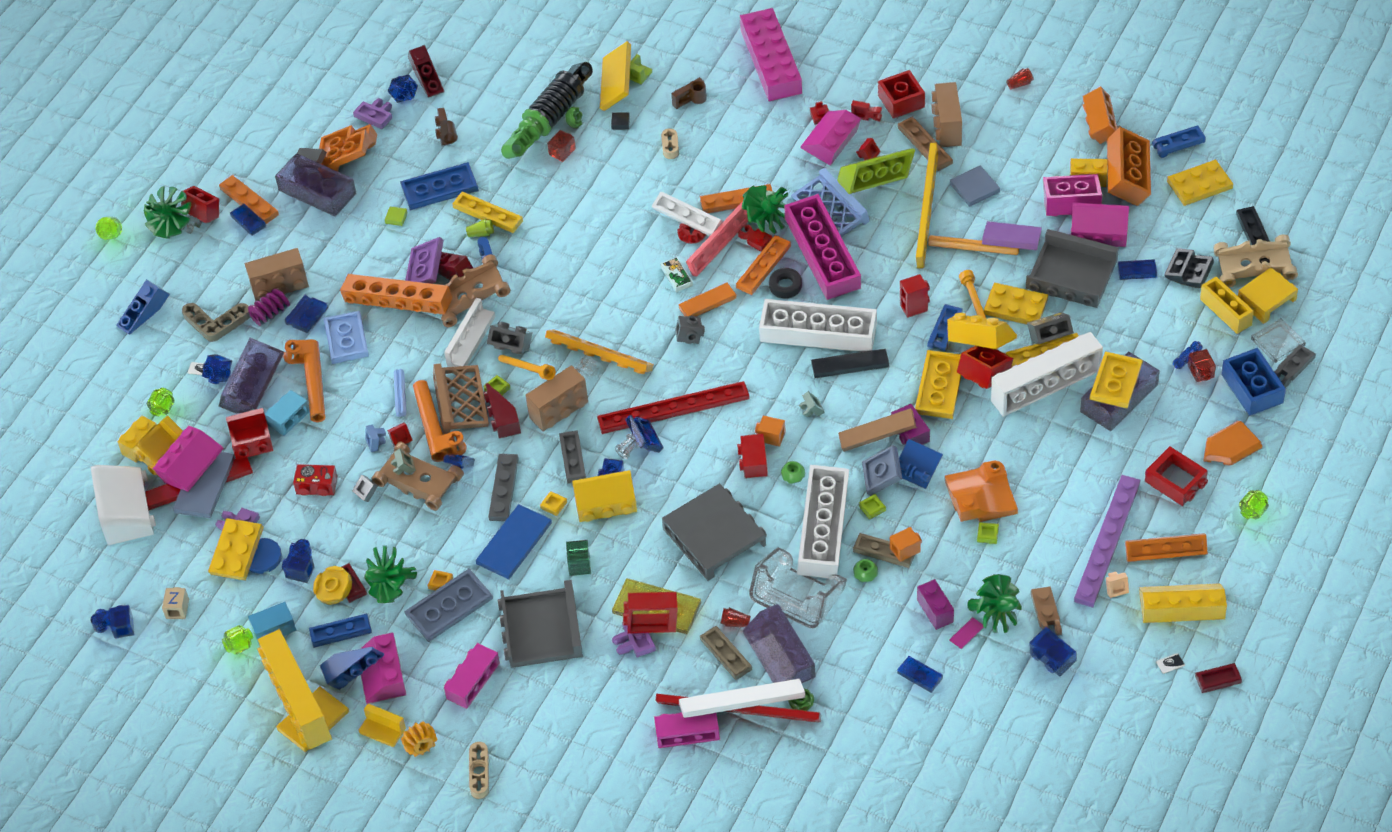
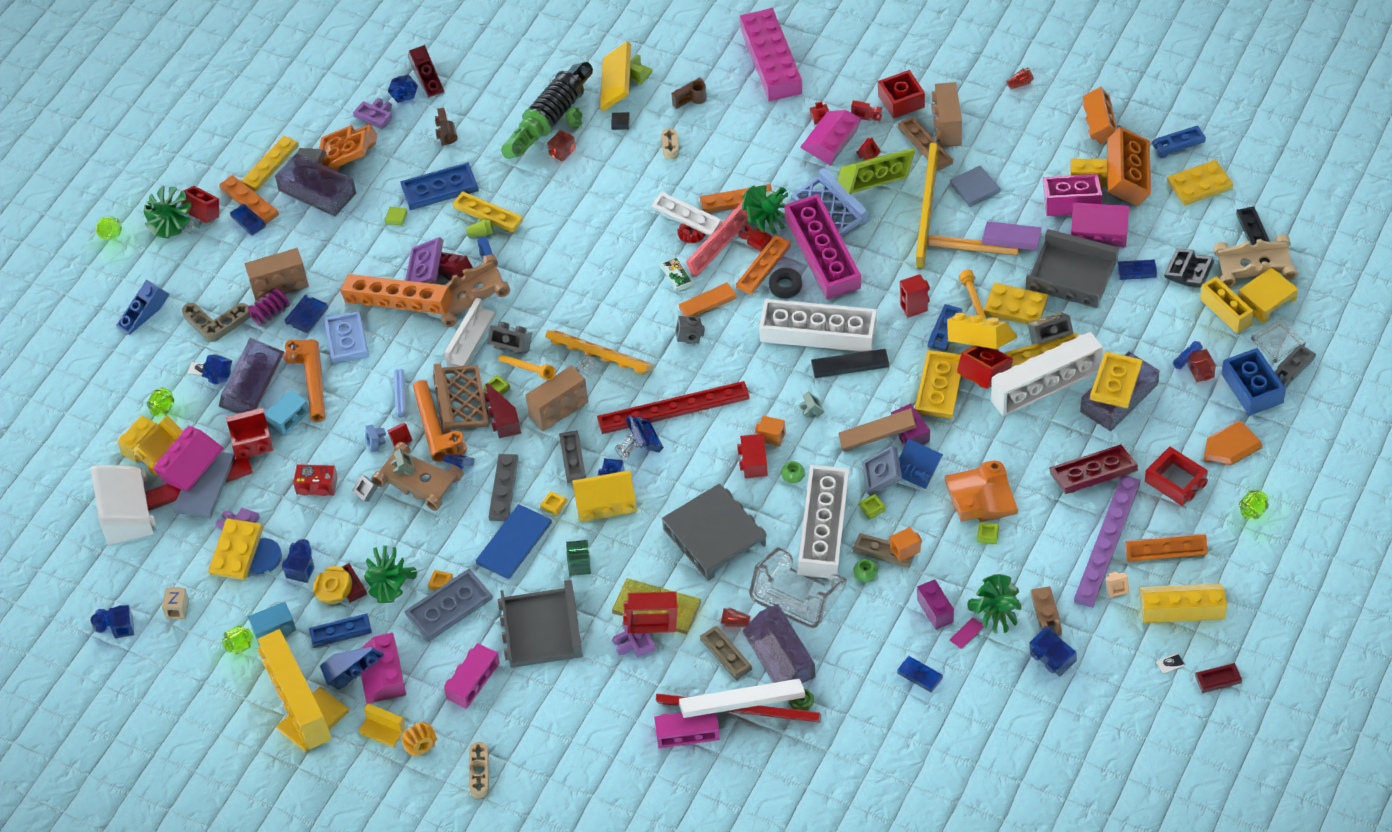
(270, 163): none -> yellow plate
(1093, 469): none -> dark red plate

